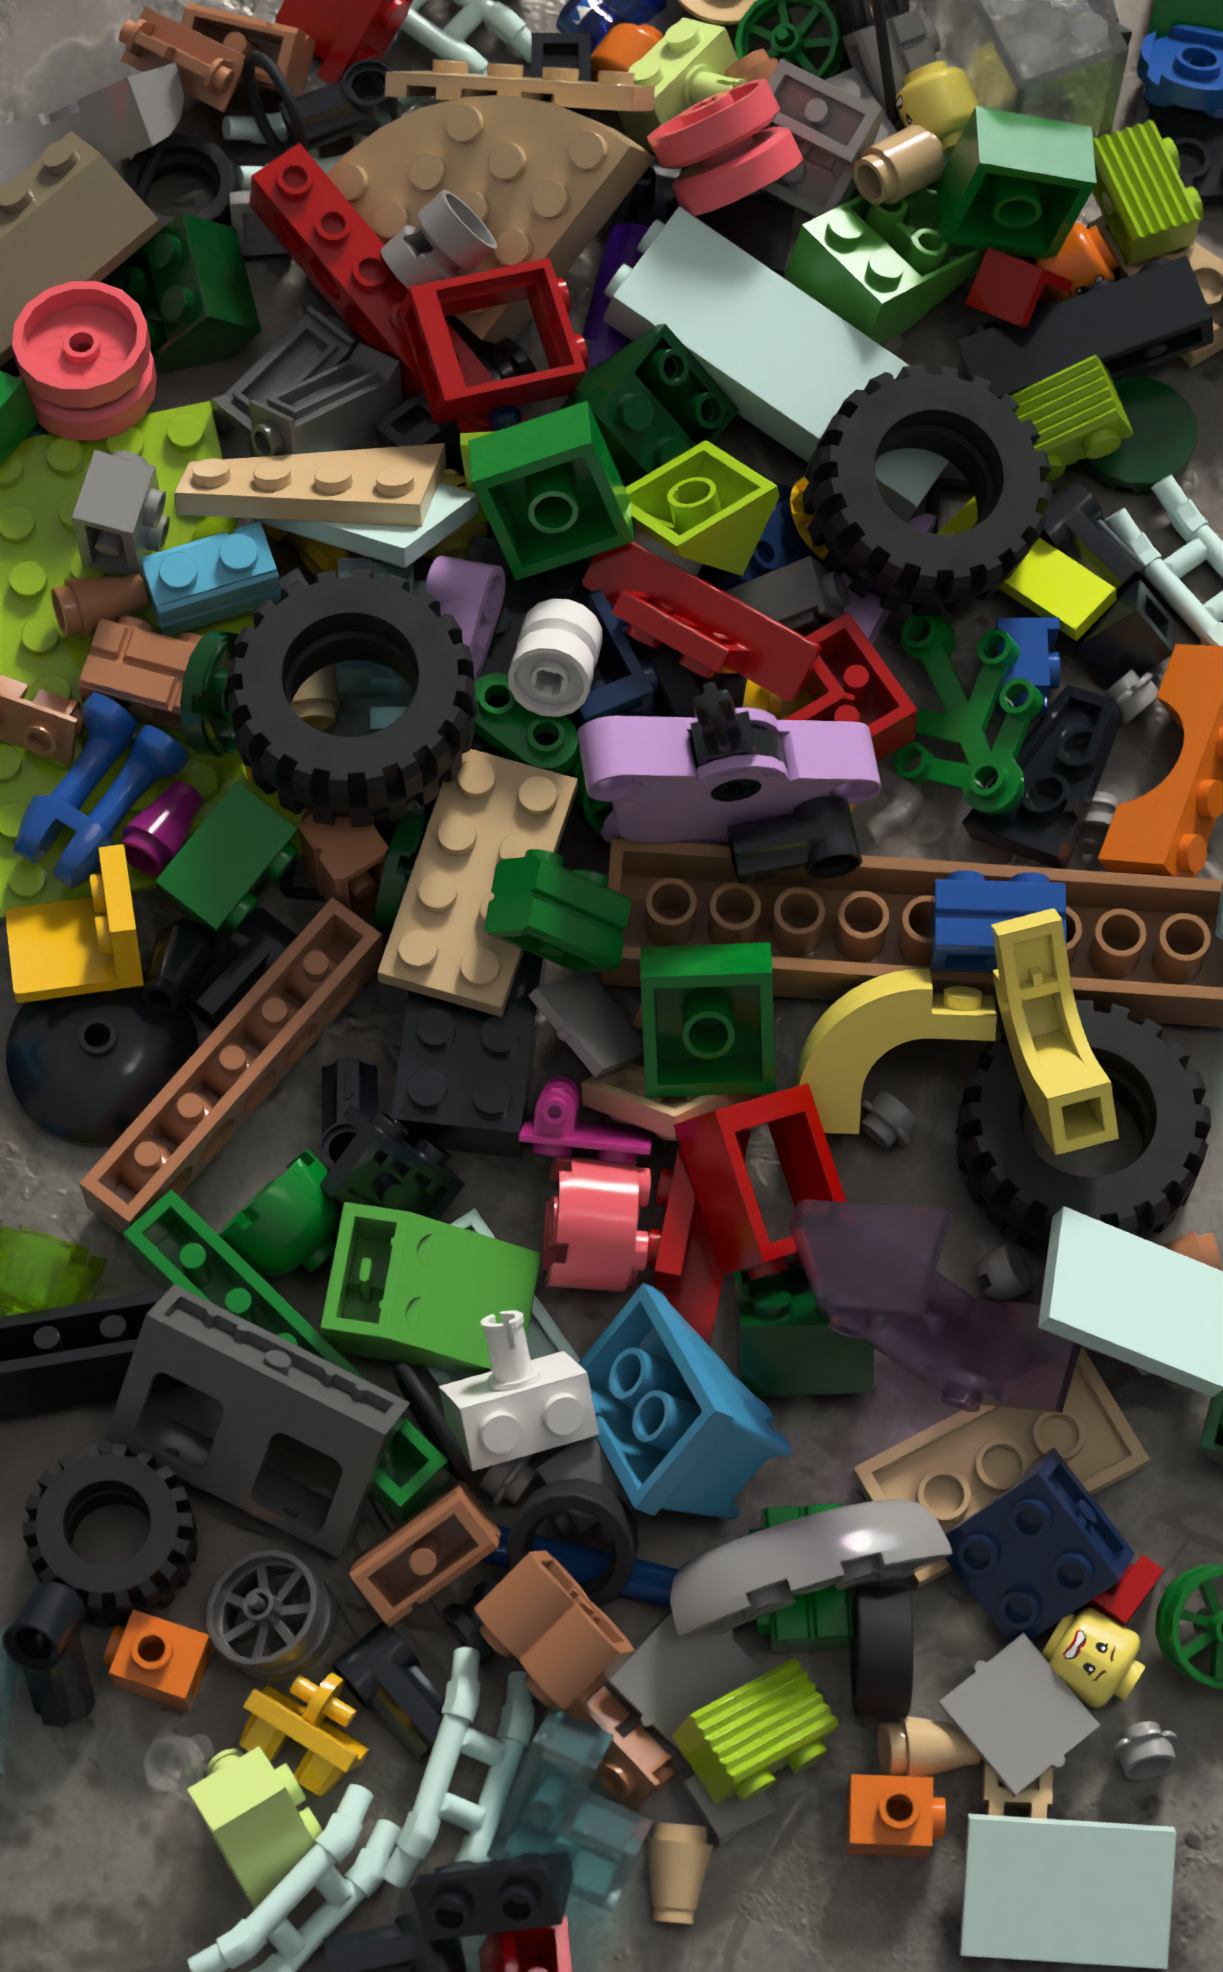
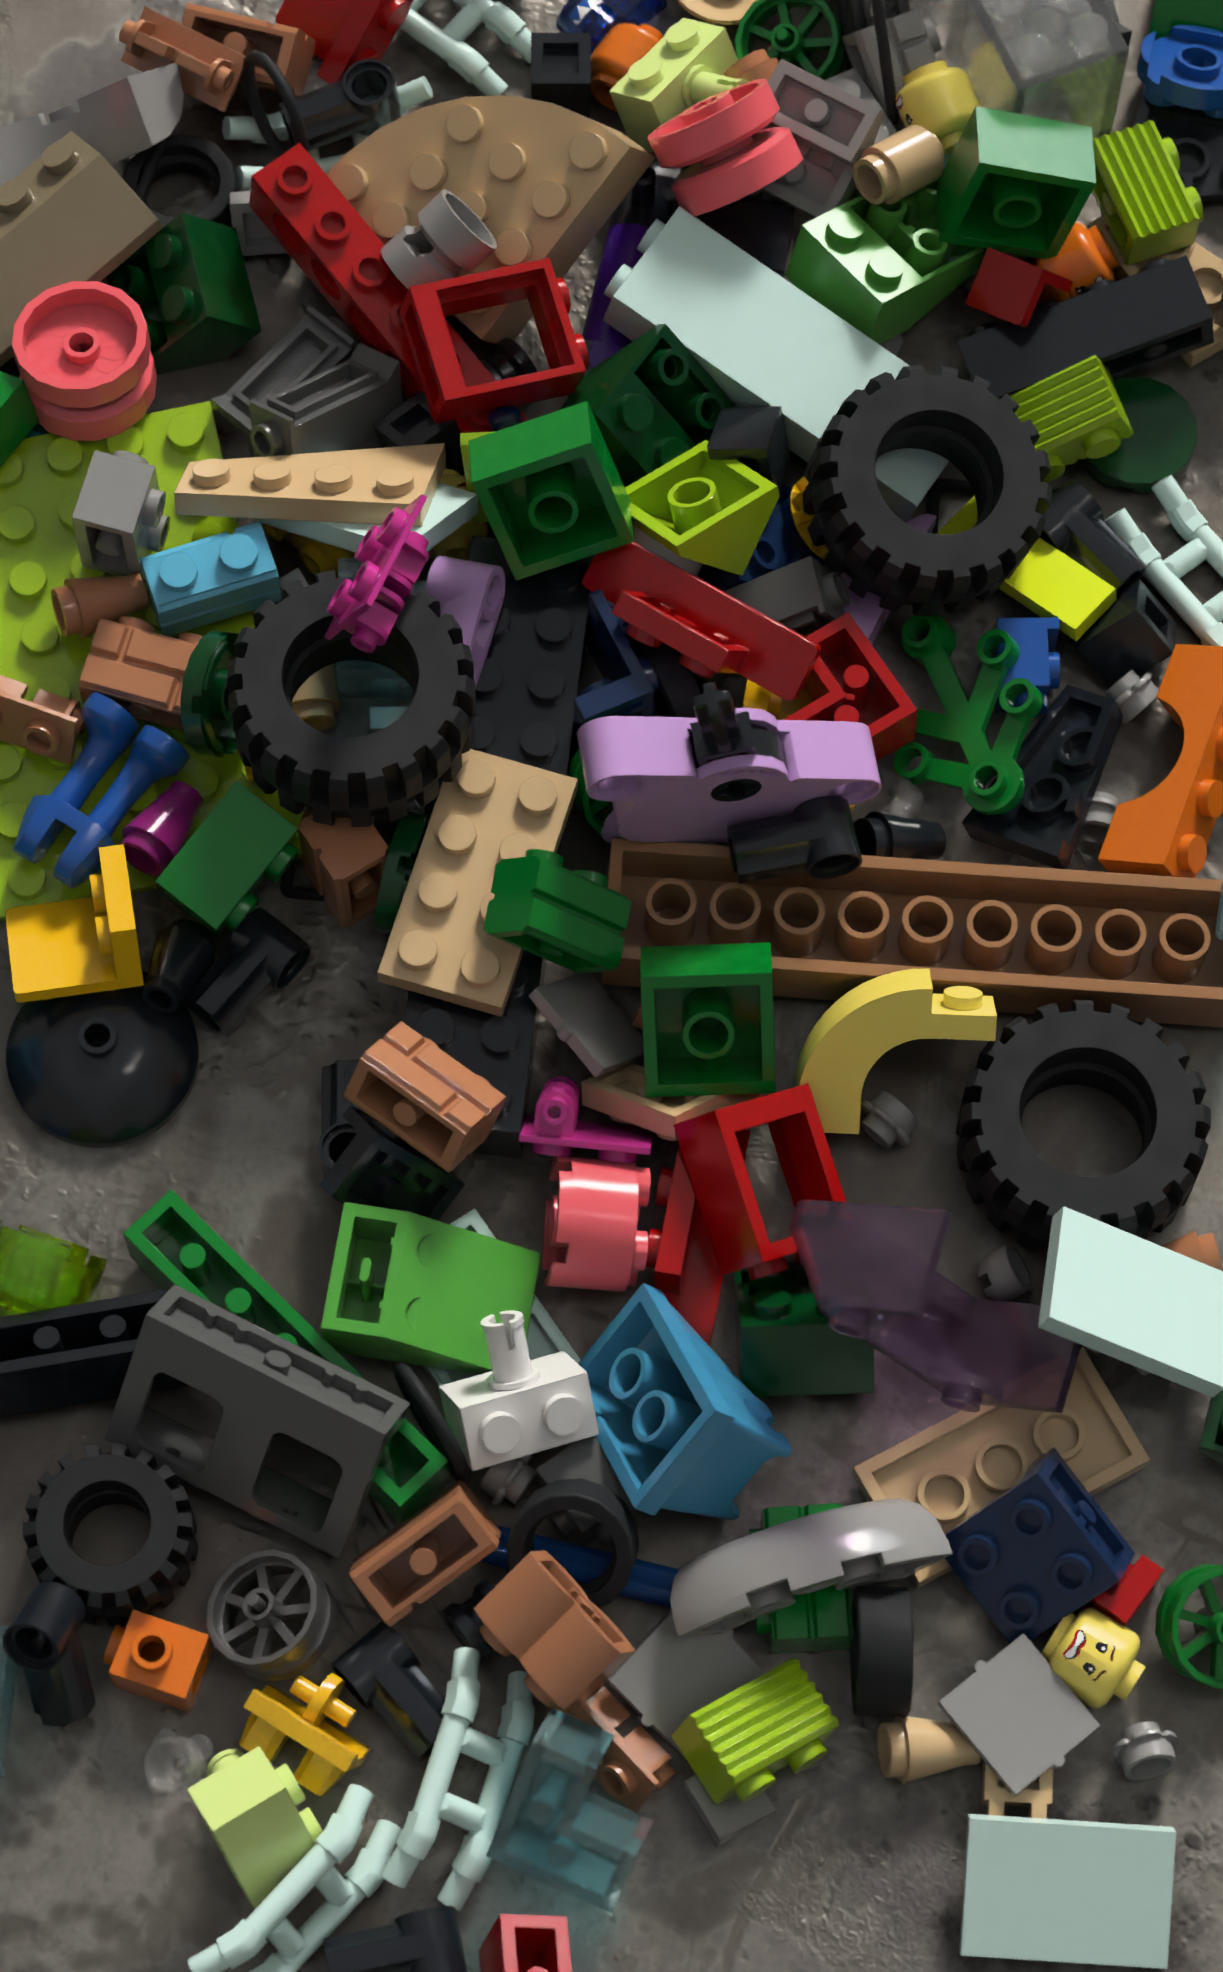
(235, 1067): nougat brick -> none
(287, 1221): green cylinder -> none
(389, 568): none -> dark pink hinge
(424, 1096): none -> nougat brick
(493, 1895): black bracket -> none
(514, 728): green plate -> none
(555, 657): white wheel -> none
(558, 86): tan wing -> none
(677, 1870): tan cone -> none
(754, 438): none -> black panel
(893, 1816): orange brick -> none
(899, 837): none -> black cone
(968, 905): blue brick -> none
(1045, 1034): light yellow arch -> none

